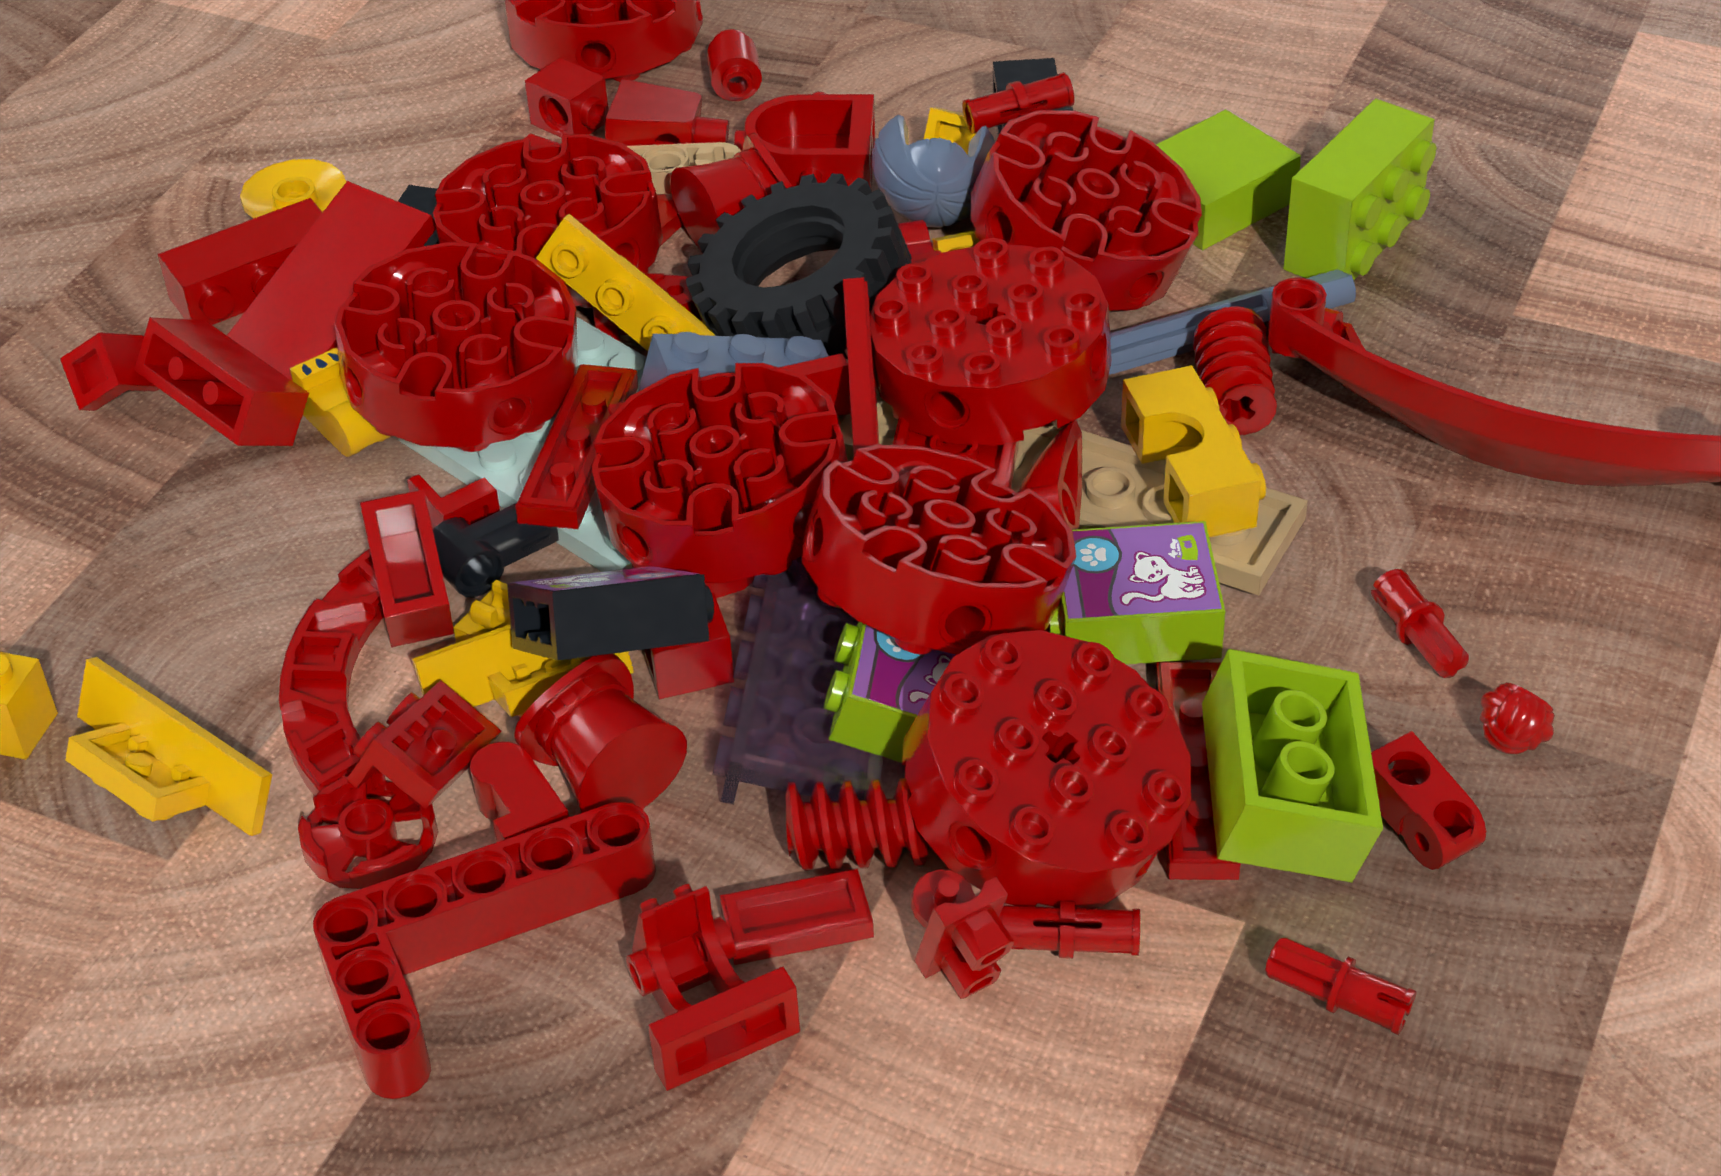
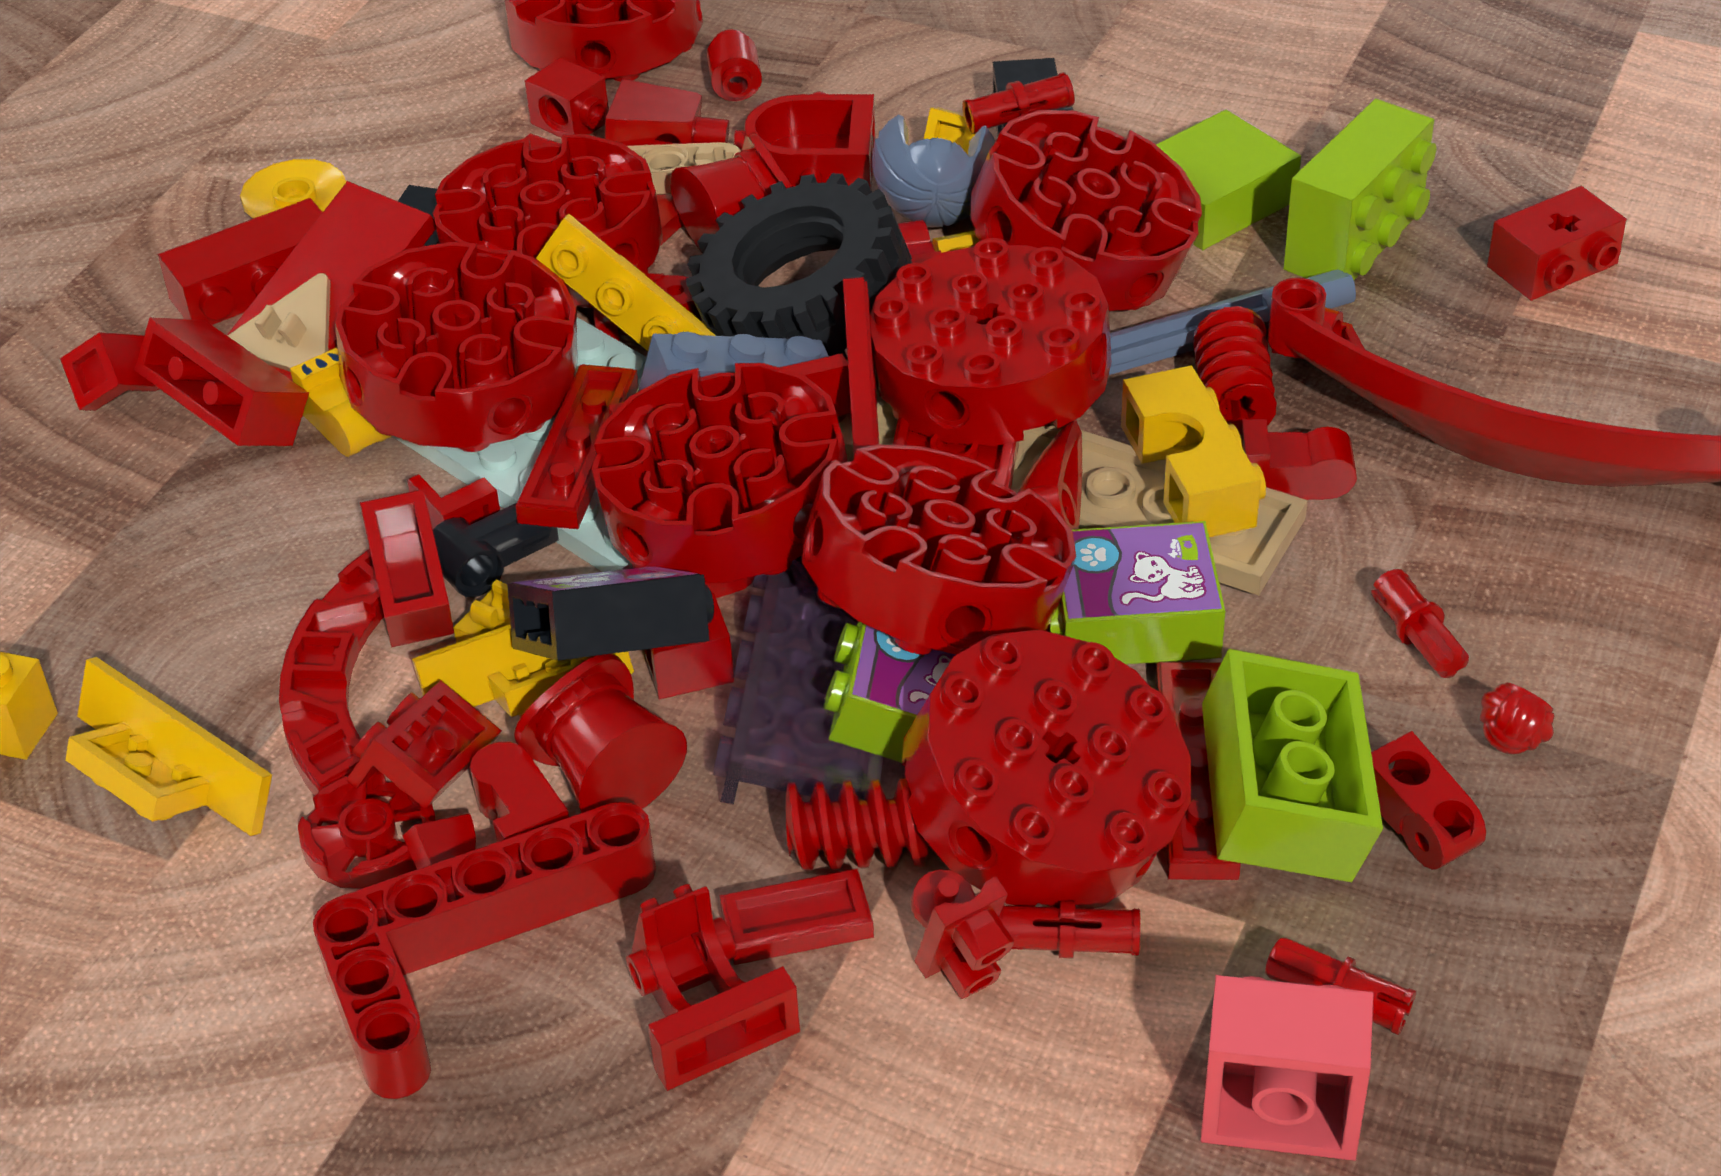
(290, 328): none -> tan piece
(440, 839): none -> red tile
(1287, 1067): none -> coral brick
(1299, 463): none -> red leg
(1556, 242): none -> red brick

